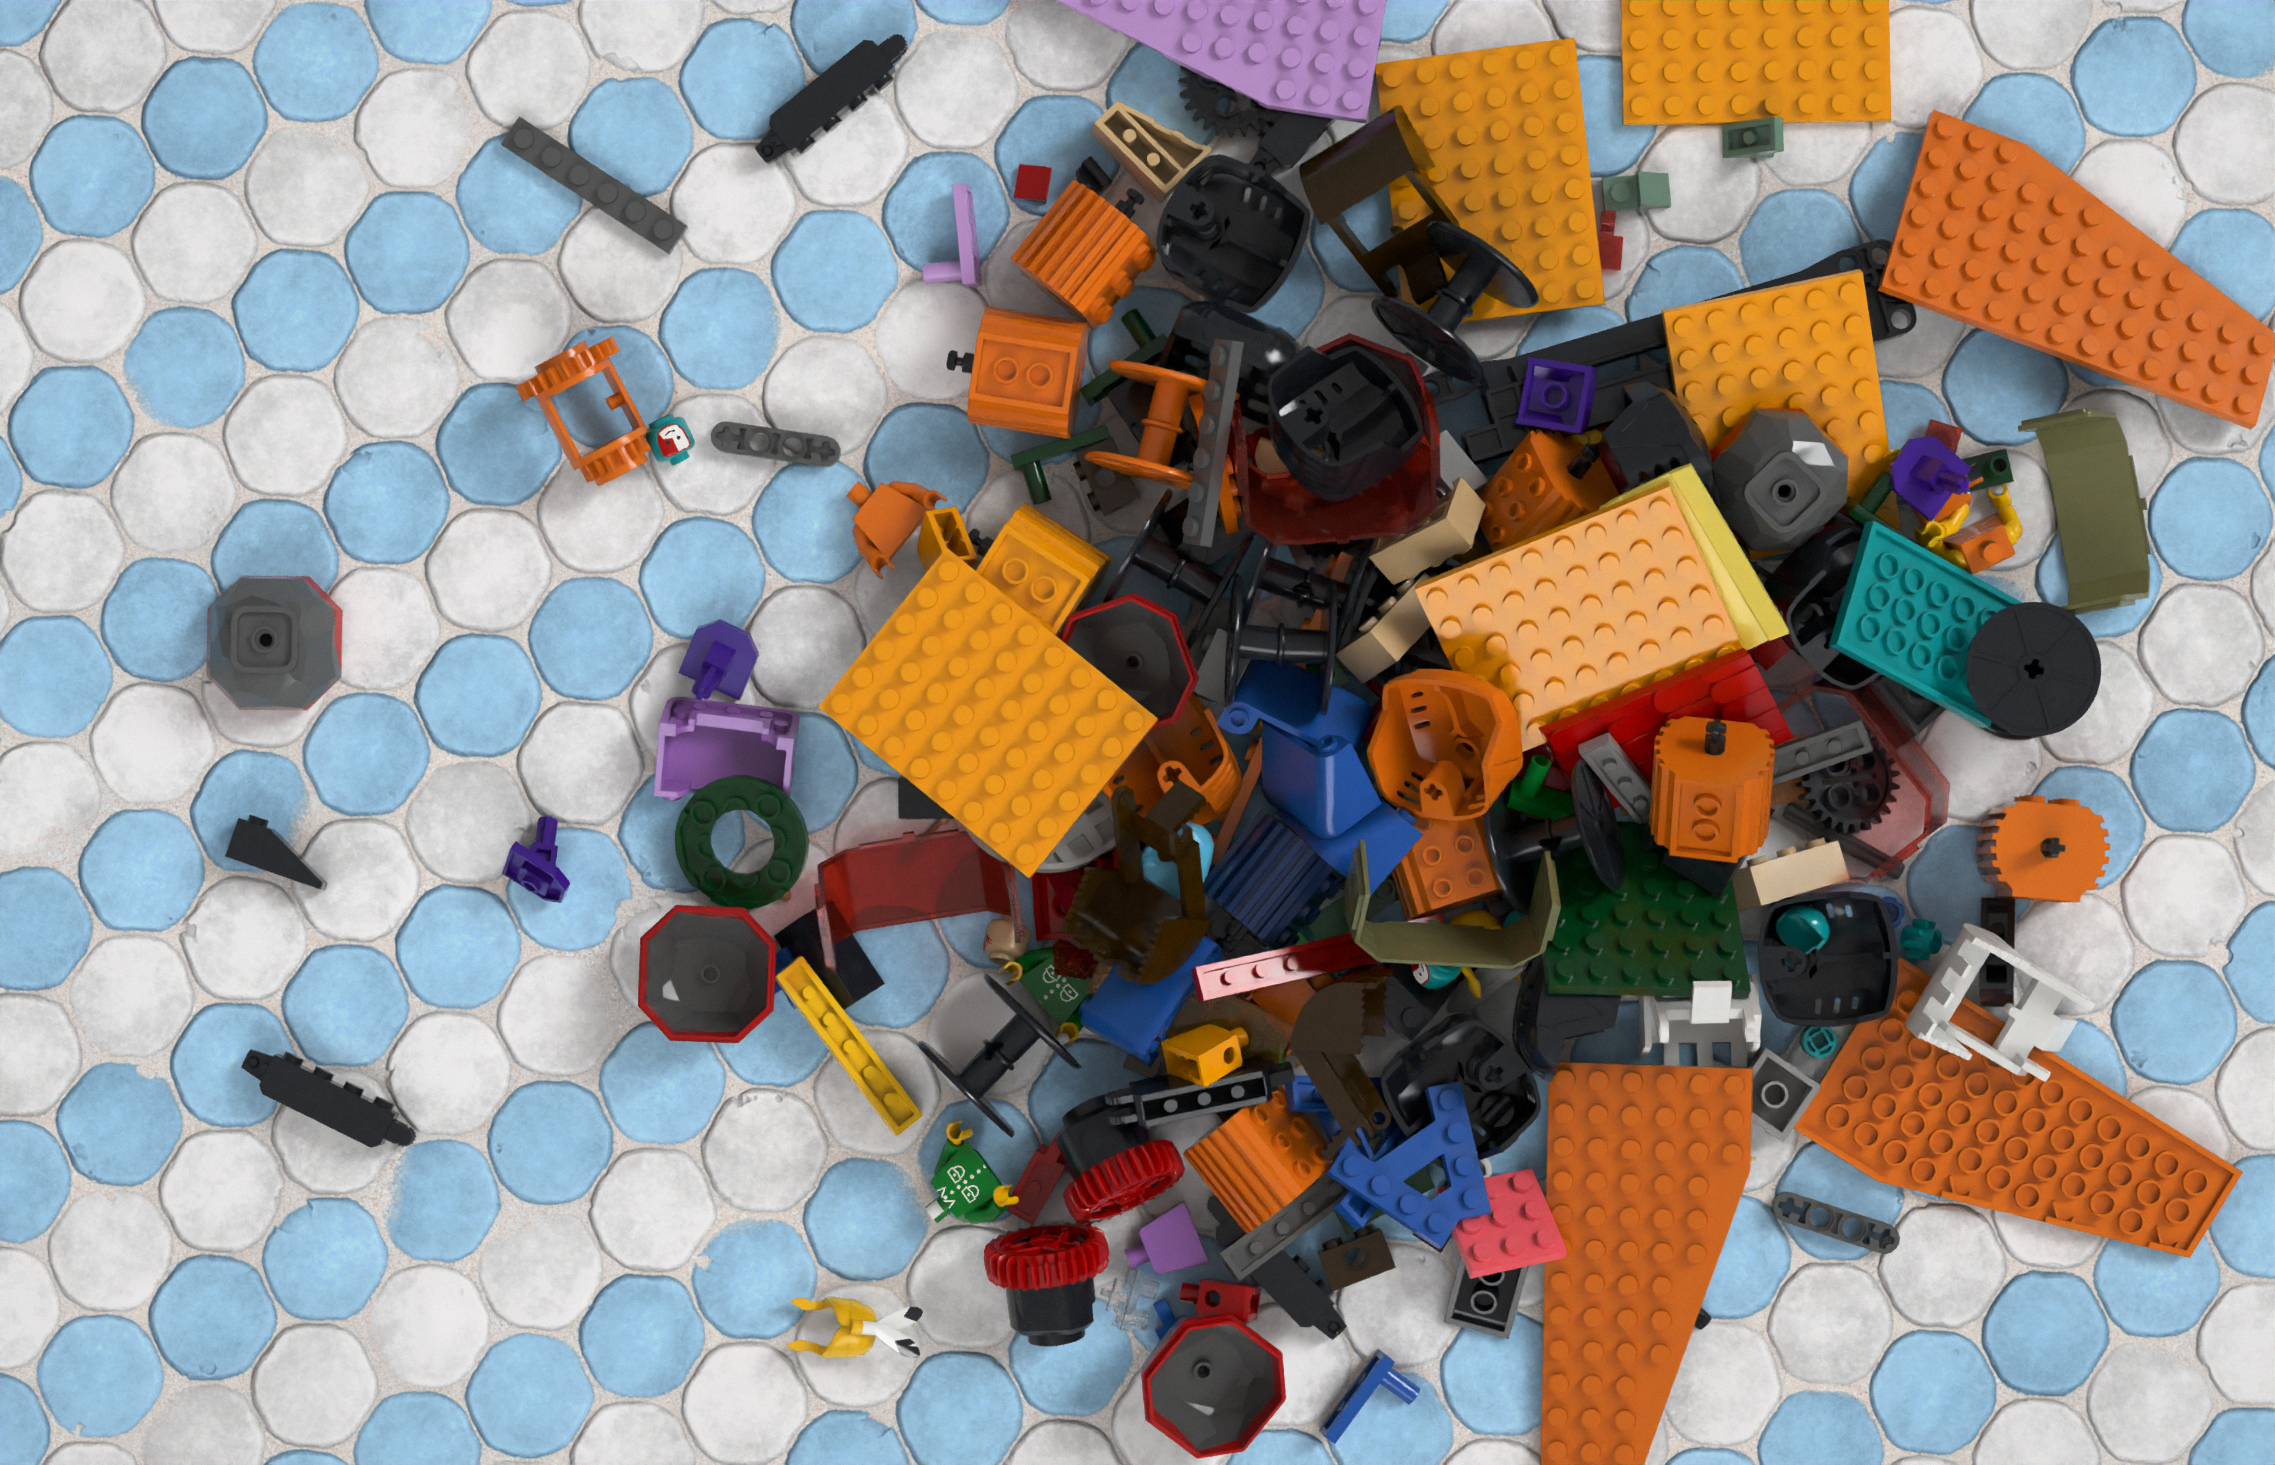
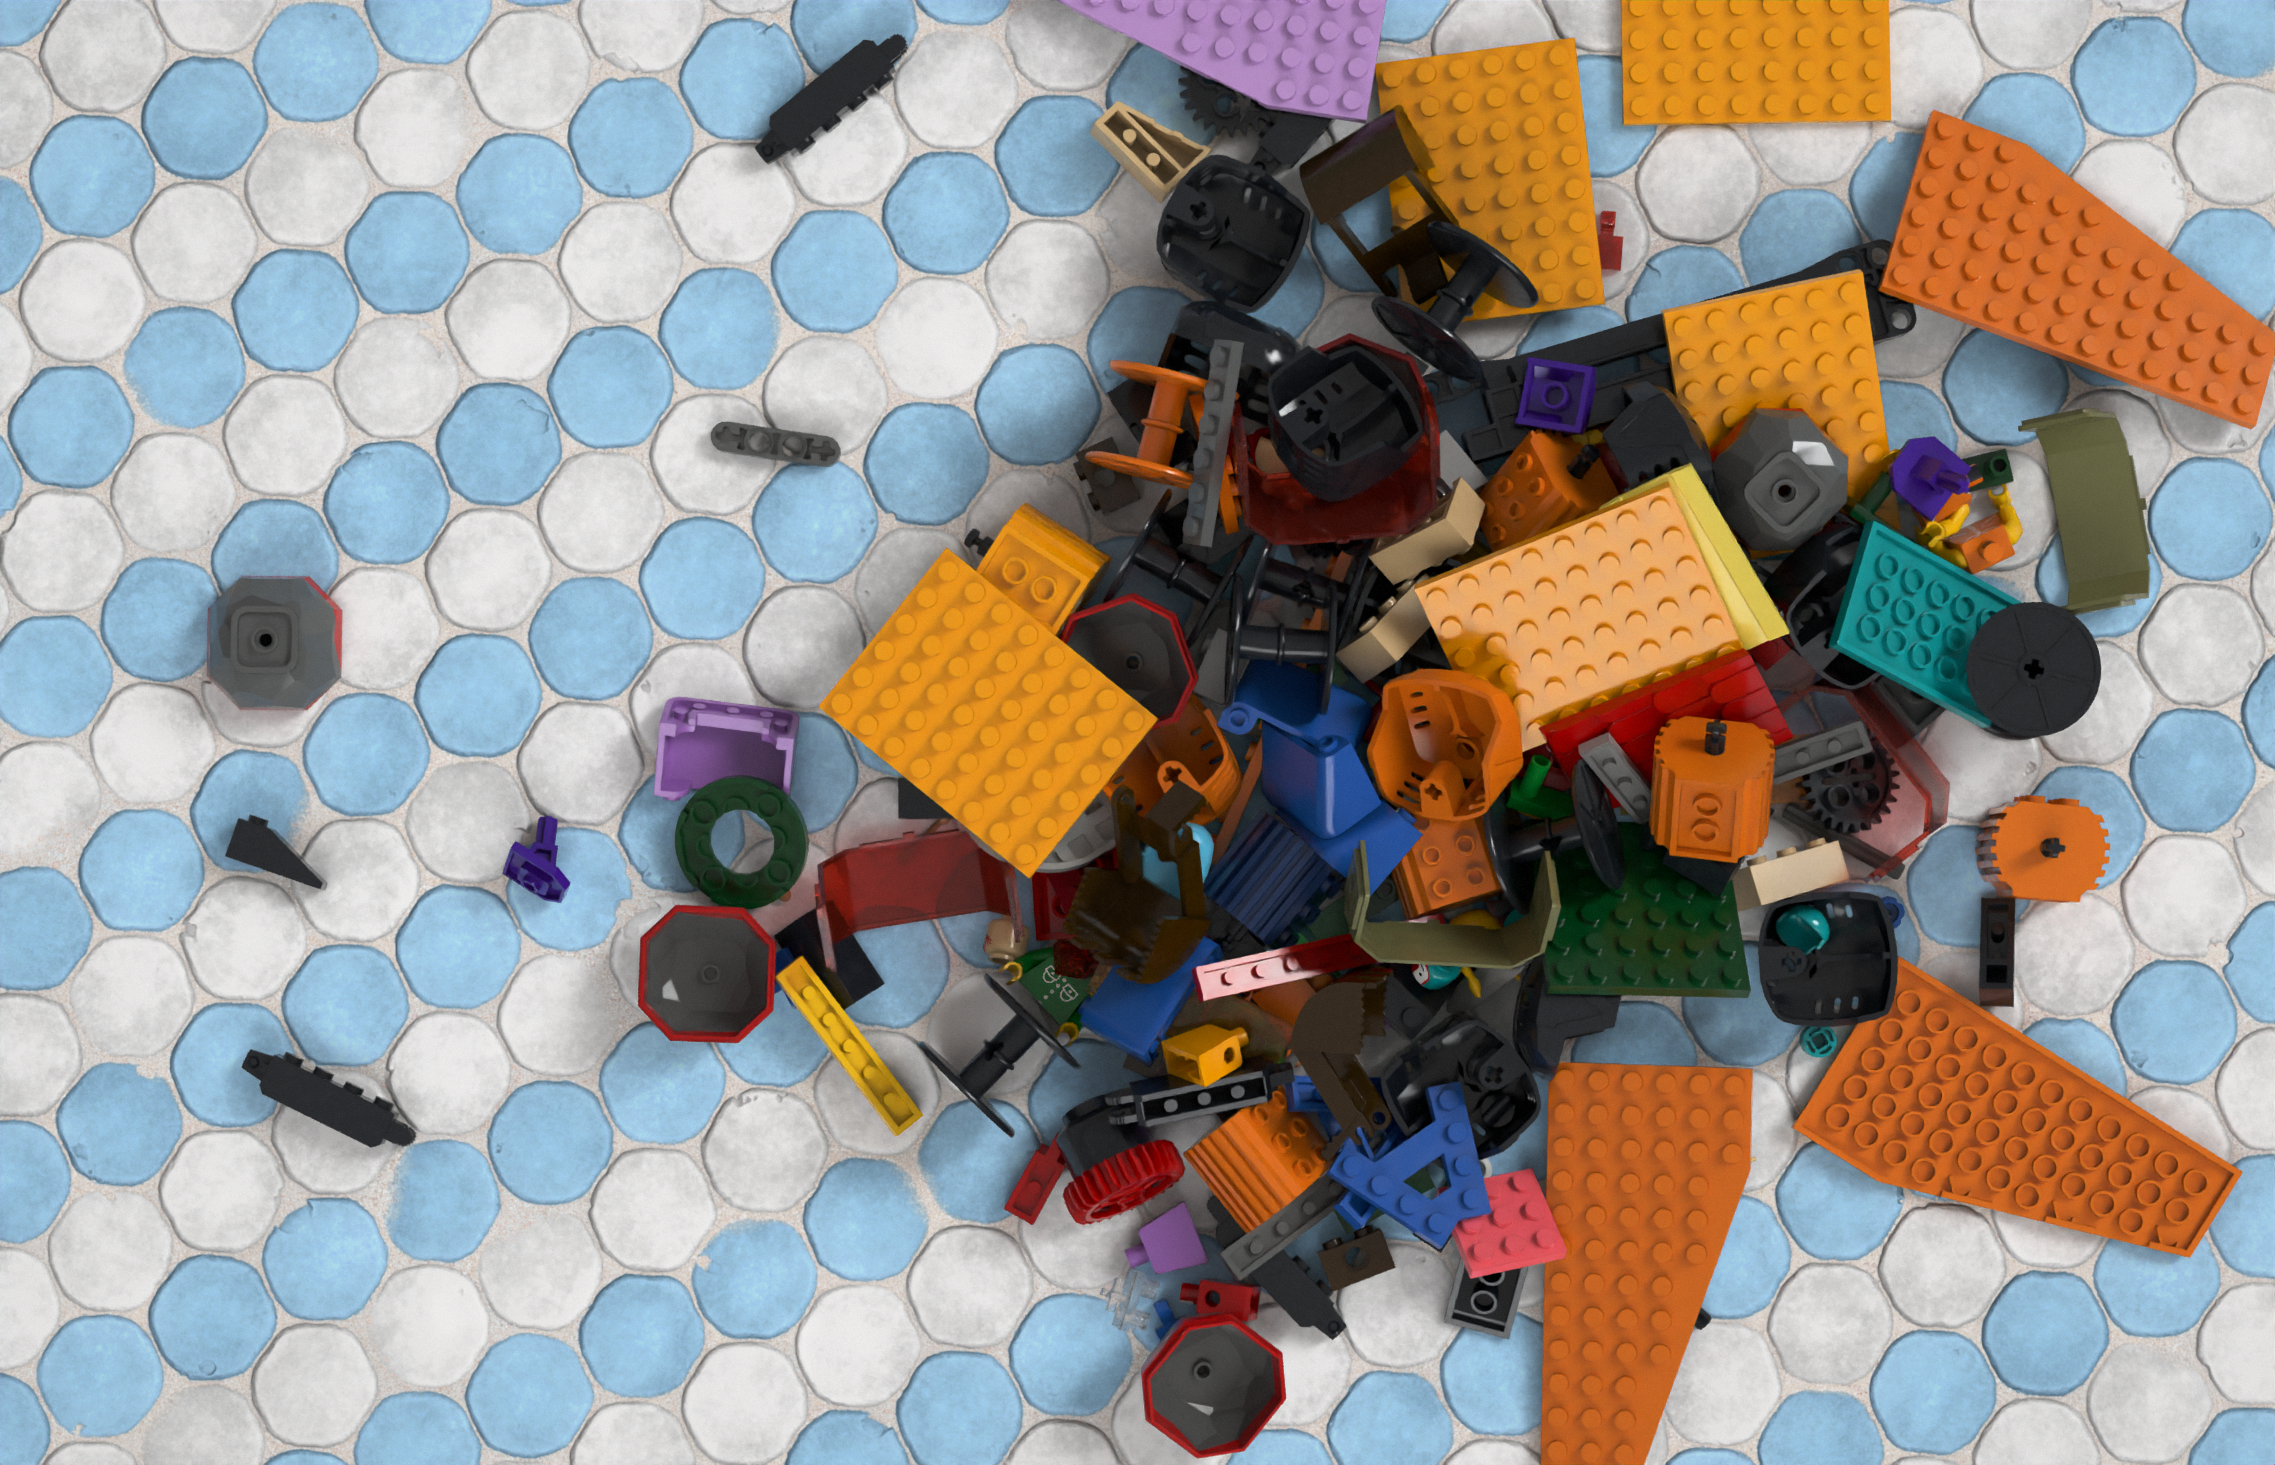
(569, 369): orange piece -> none
(594, 185): dark grey plate -> none
(670, 439): head -> none
(720, 660): dark purple piece -> none
(860, 1329): yellow hair -> none
(888, 518): orange torso -> none
(944, 530): light orange torso -> none
(967, 1183): green torso -> none
(968, 266): lavender piece -> none
(1025, 372): orange piece -> none
(1030, 459): dark green piece -> none
(1033, 183): red slope -> none
(1048, 1278): piece -> none
(1086, 253): orange piece -> none
(1093, 176): black plate -> none
(1149, 353): dark green piece -> none
(1376, 1372): blue piece -> none
(1636, 192): sand green slope -> none
(1702, 1020): white piece -> none
(1753, 138): sand green slope -> none
(1779, 1093): light grey brick -> none
(1834, 1225): dark grey beam -> none
(1921, 939): teal gear -> none
(1946, 433): clear red plate -> none
(2029, 1022): white piece -> none

